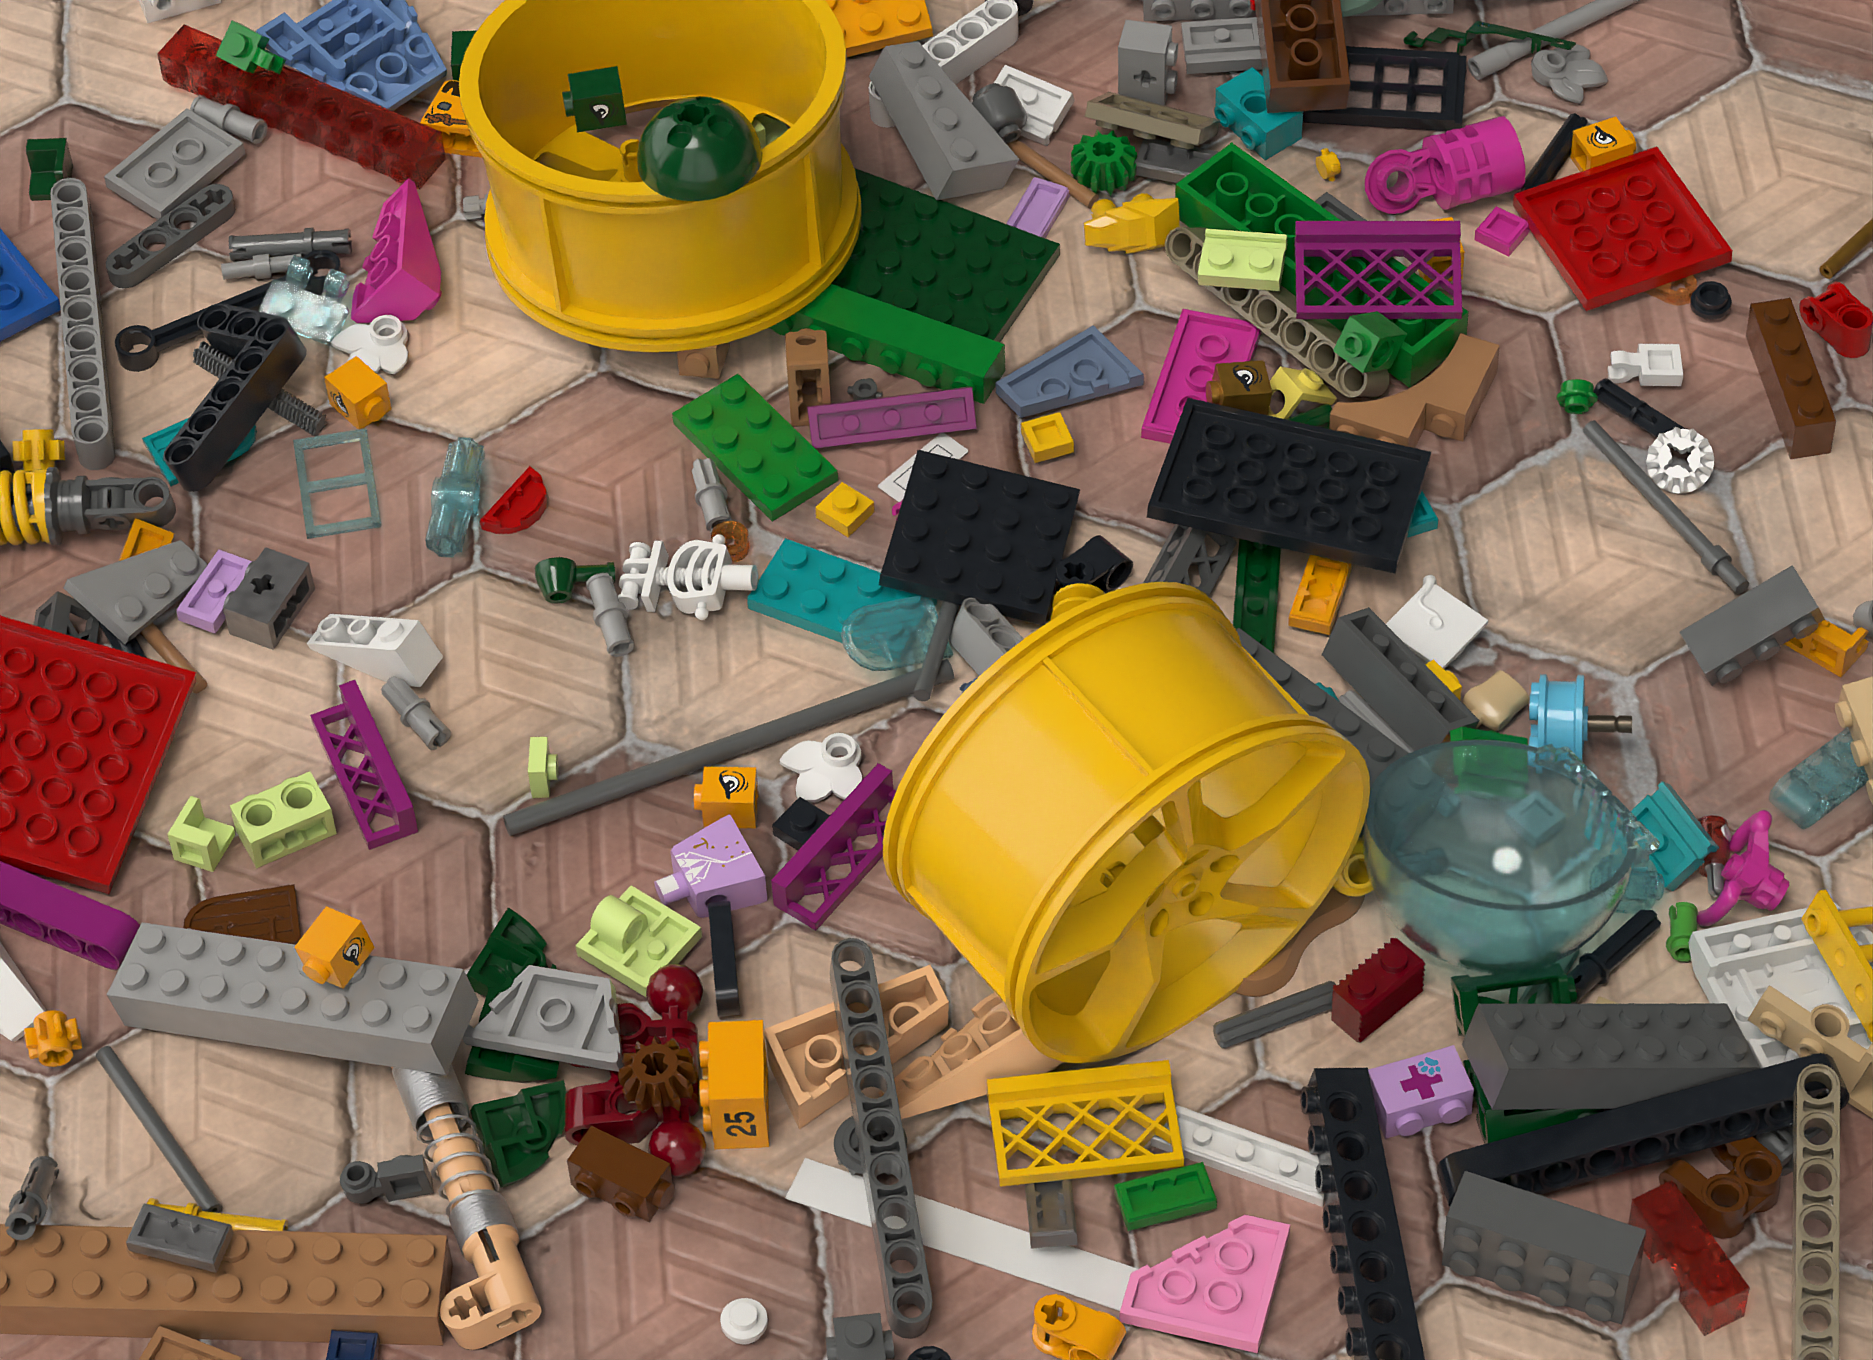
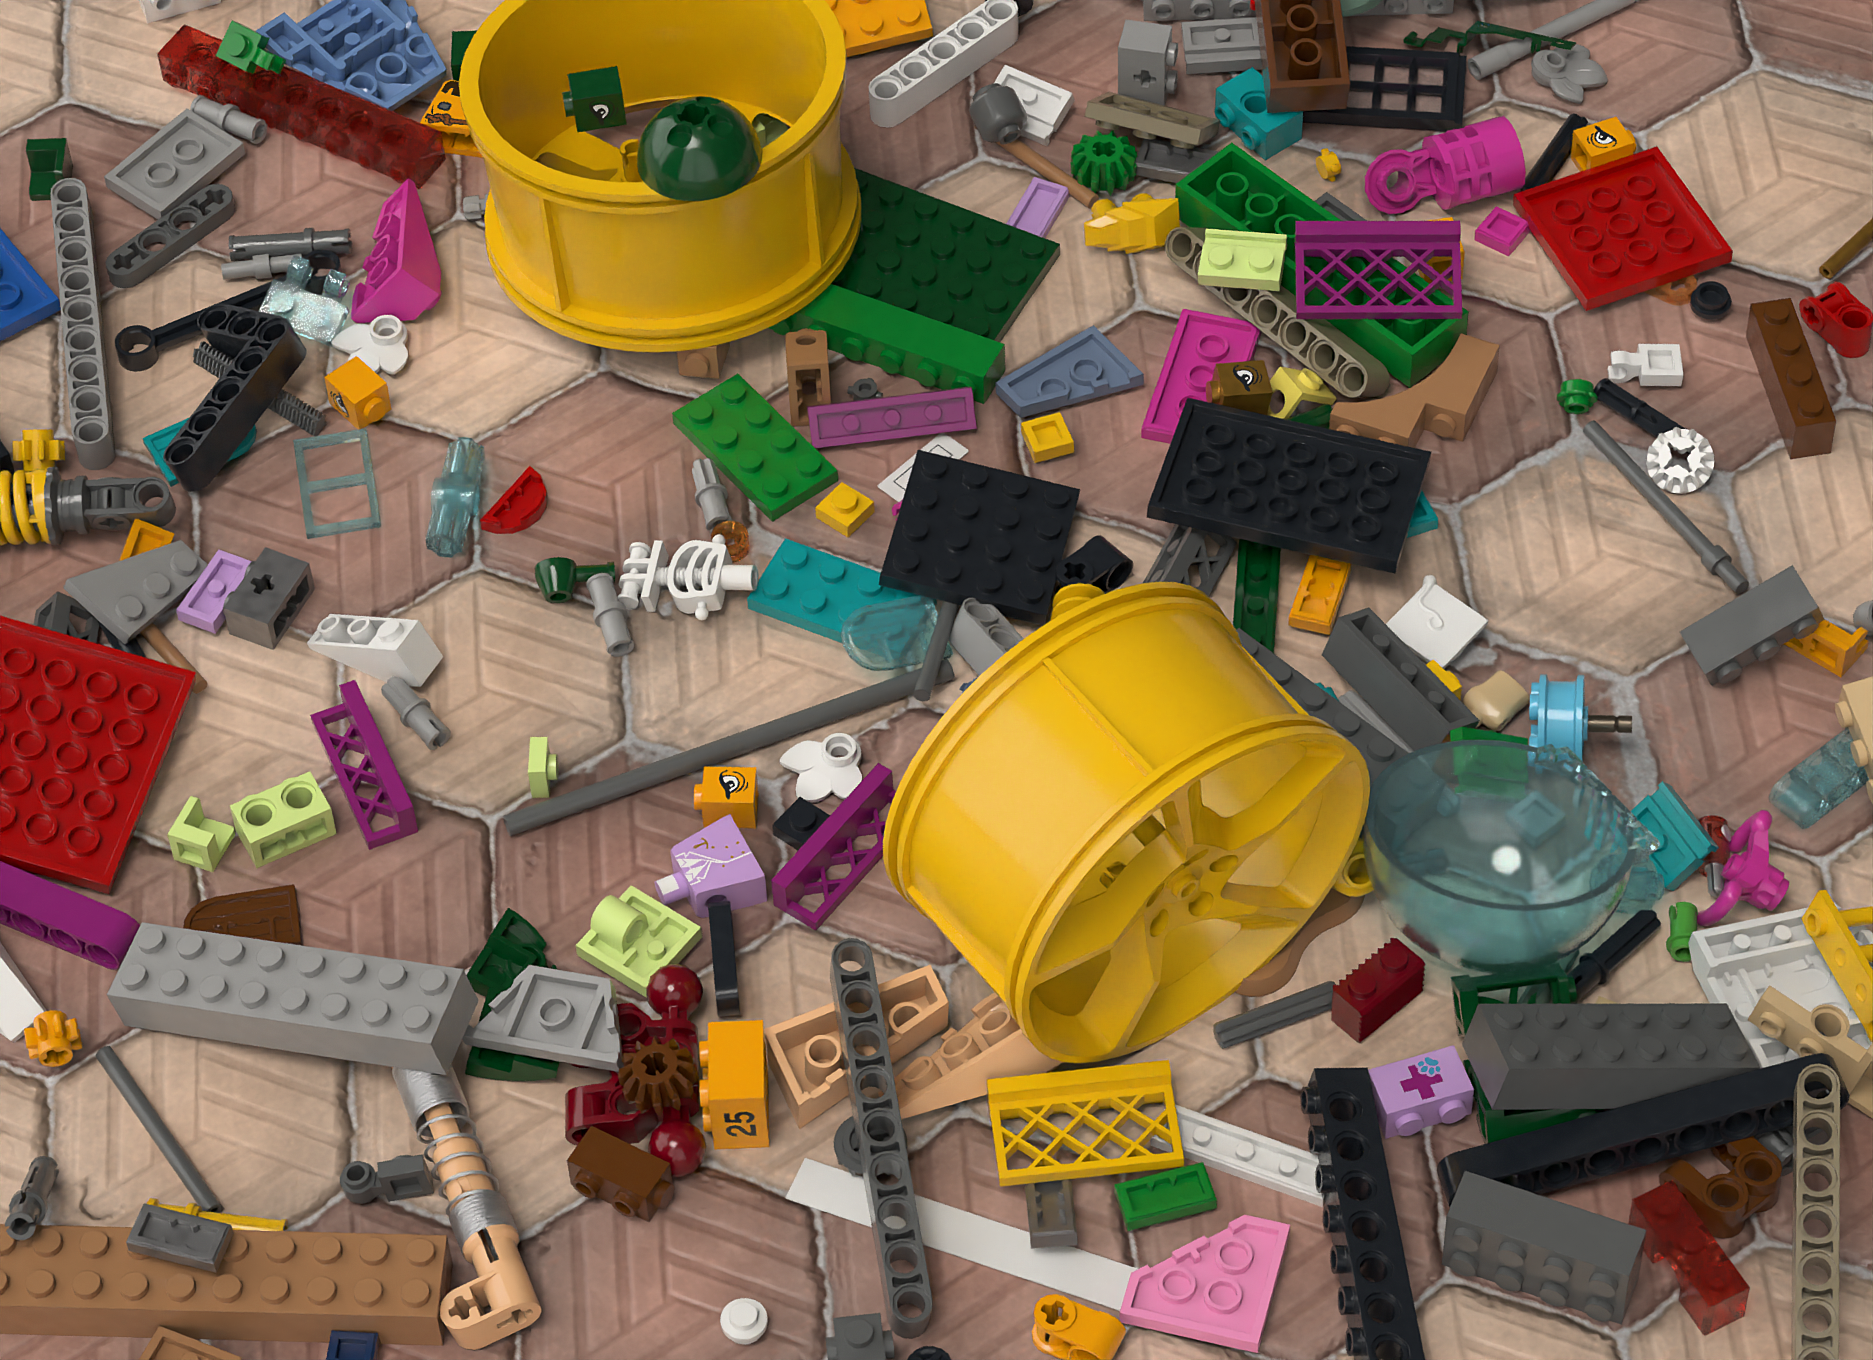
(334, 948): light orange brick -> none
(520, 1129): dark green brick -> none
(940, 125): light grey wedge -> none
(1370, 342): green brick -> none

